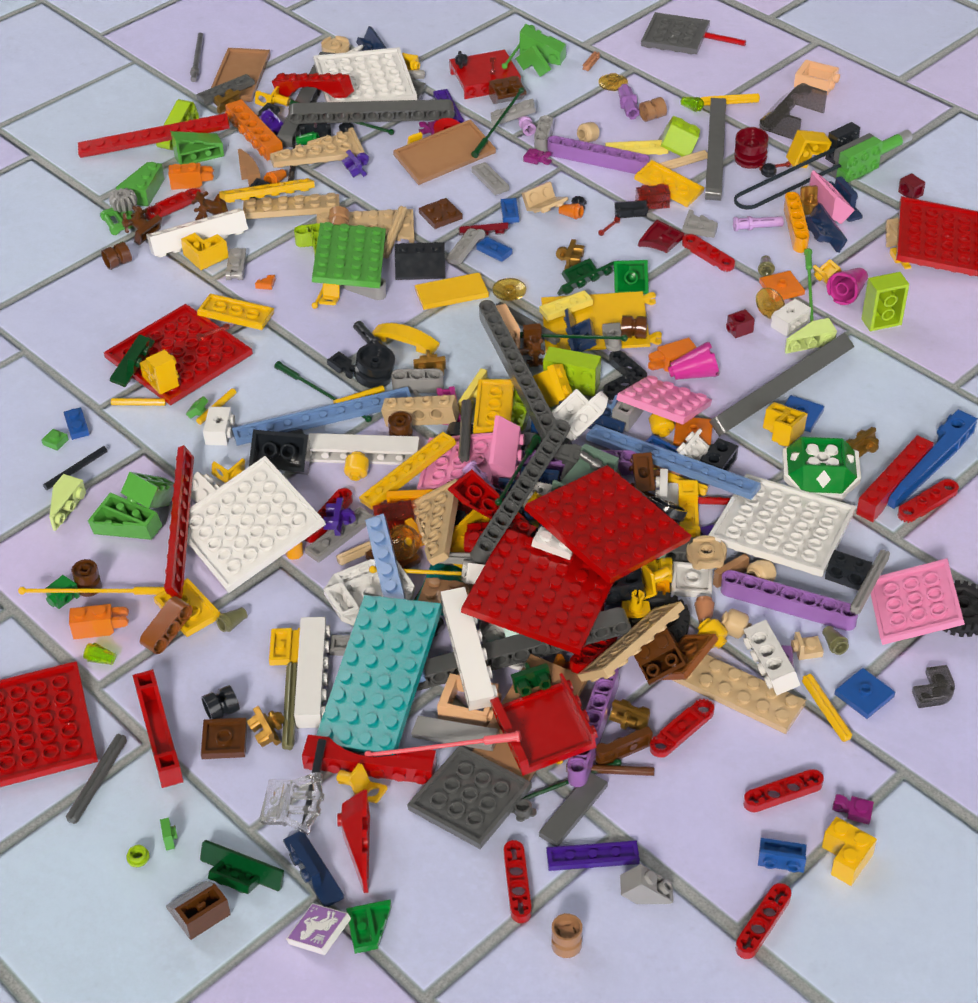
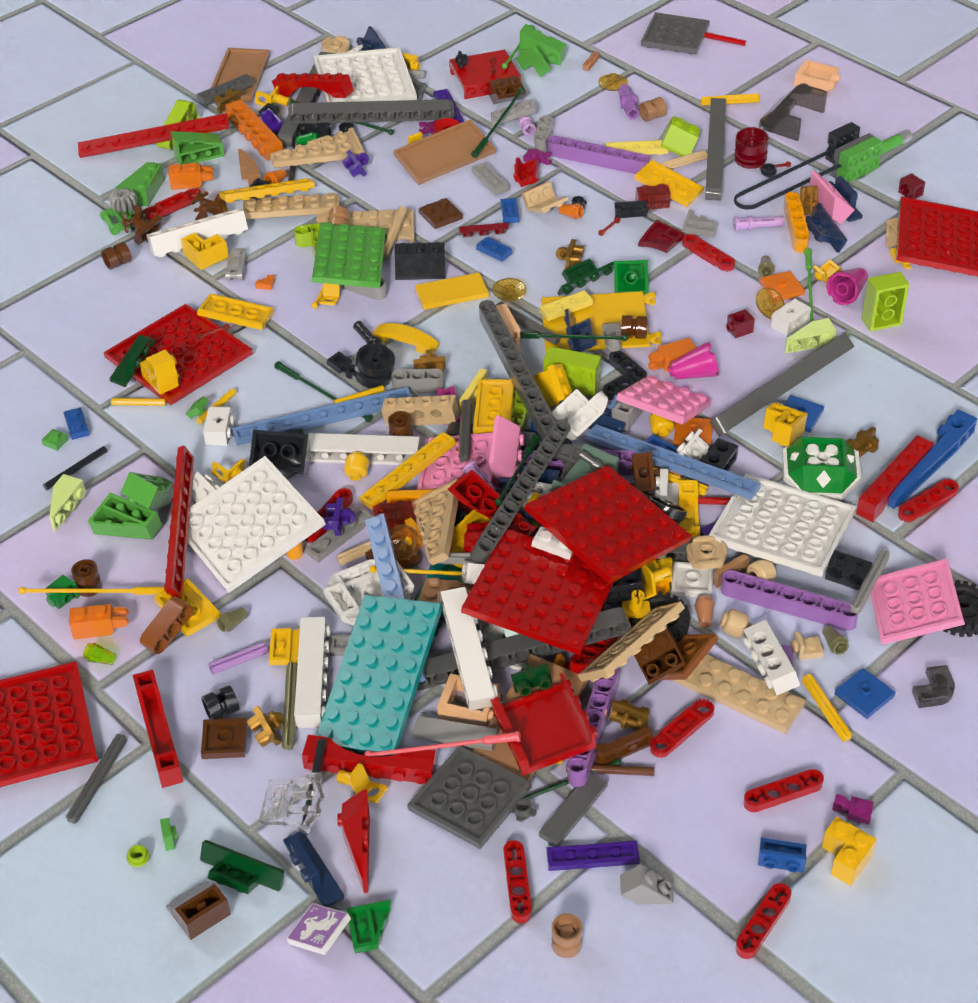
(195, 70): flat silver bar -> none
(238, 658): none -> medium lavender axle
(465, 245): light grey plate -> none
(527, 172): none -> red bracket
(532, 344): reddish brown piece -> none
(588, 132): tan head -> none
(692, 103): clear neon green cone -> none
(714, 626): yellow head -> none
(807, 144): yellow brick -> none

